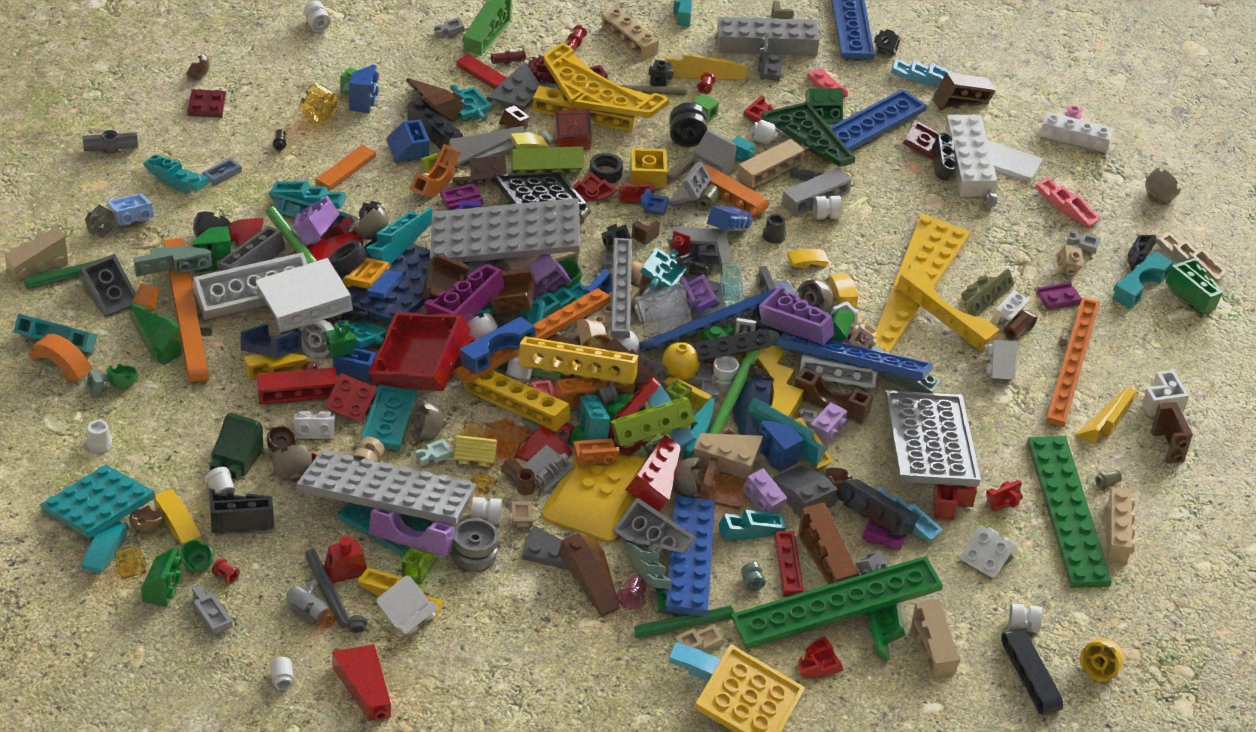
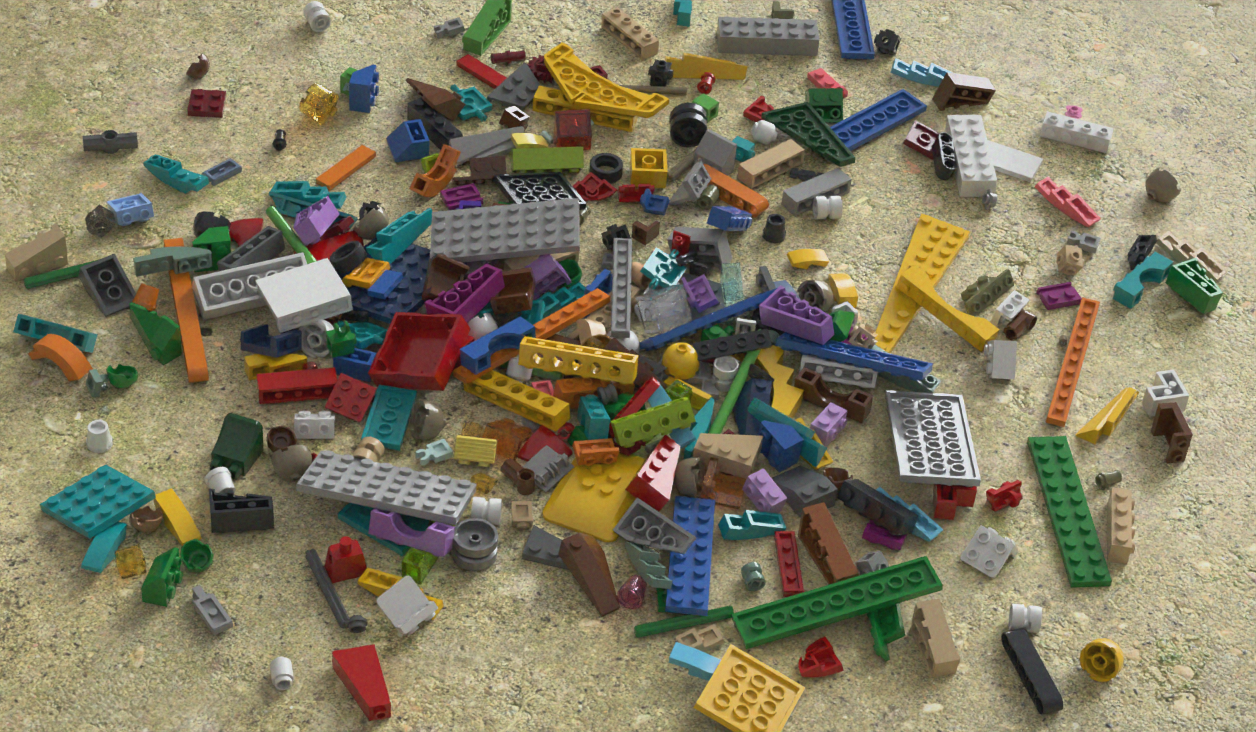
(225, 571): red bush -> none
(309, 607): light grey piece -> none
(575, 38): red pin -> none
(769, 64): dark grey bracket -> none
(807, 416): light grey tile -> none

